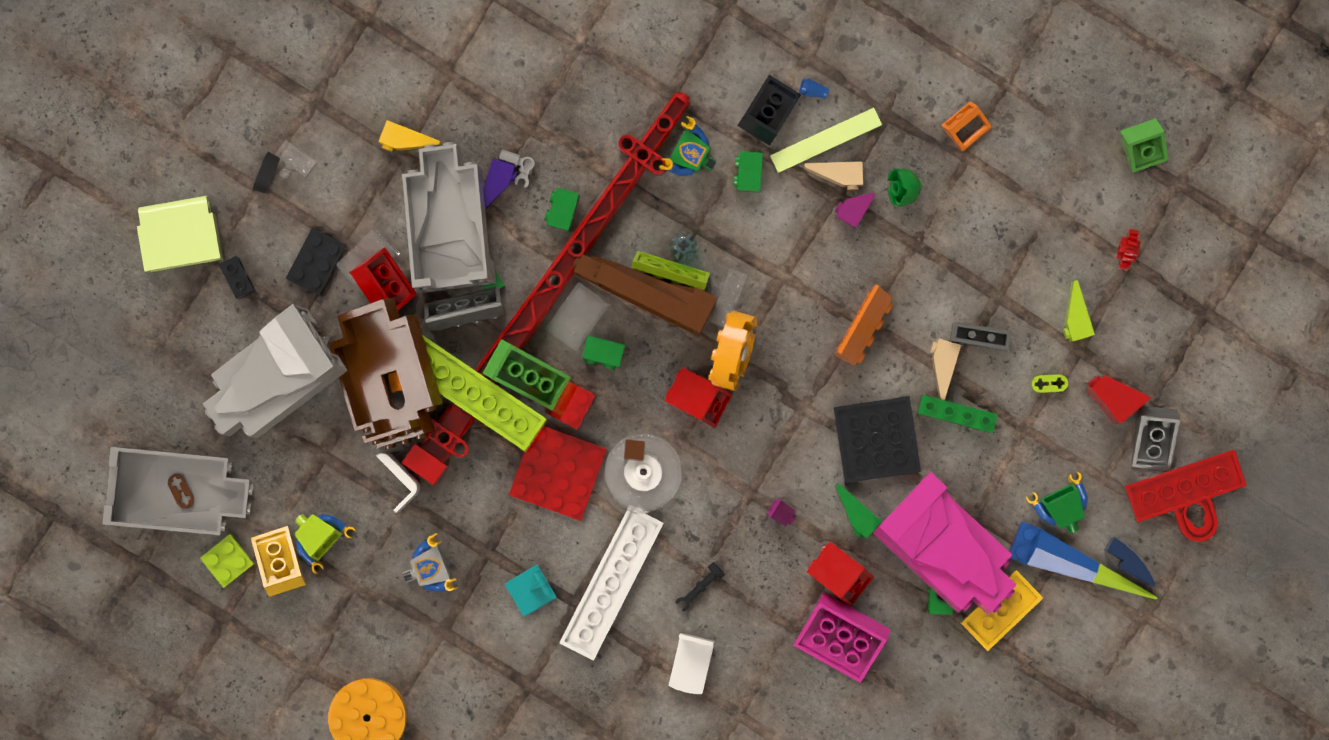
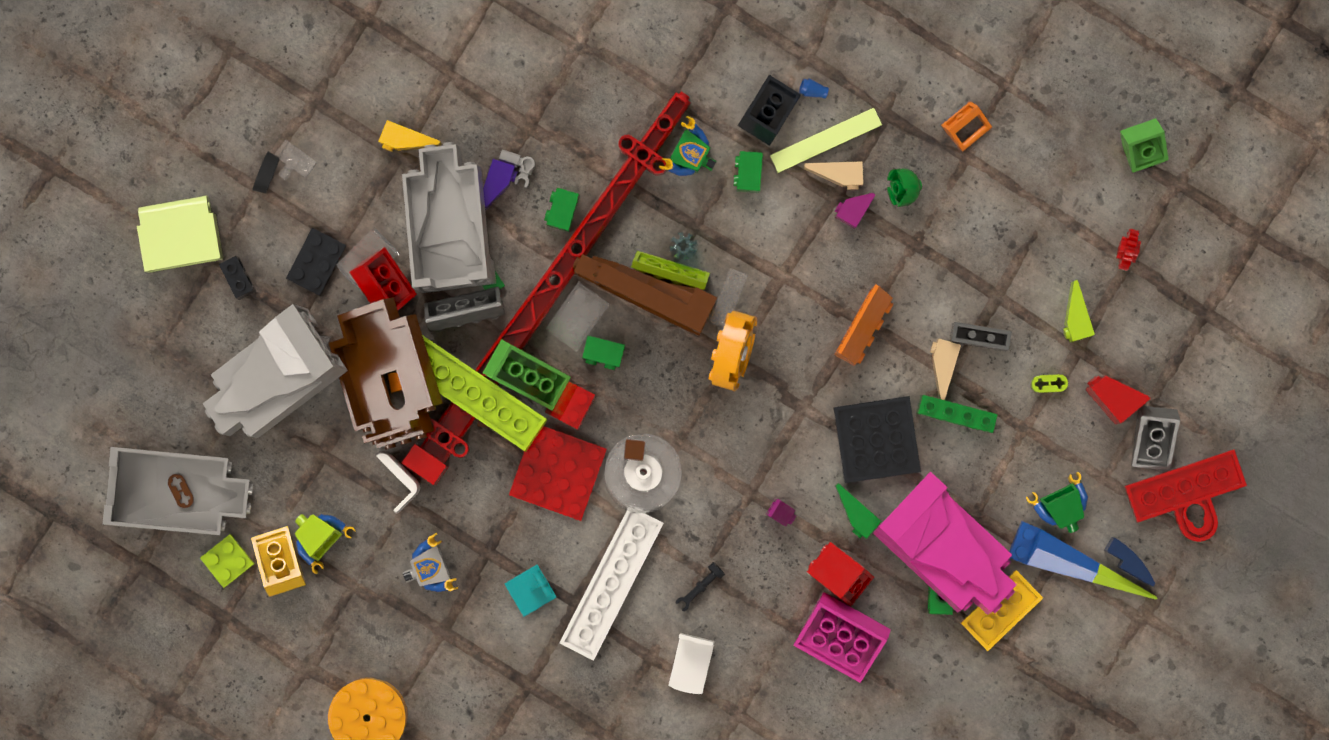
(698, 397): red slope -> none

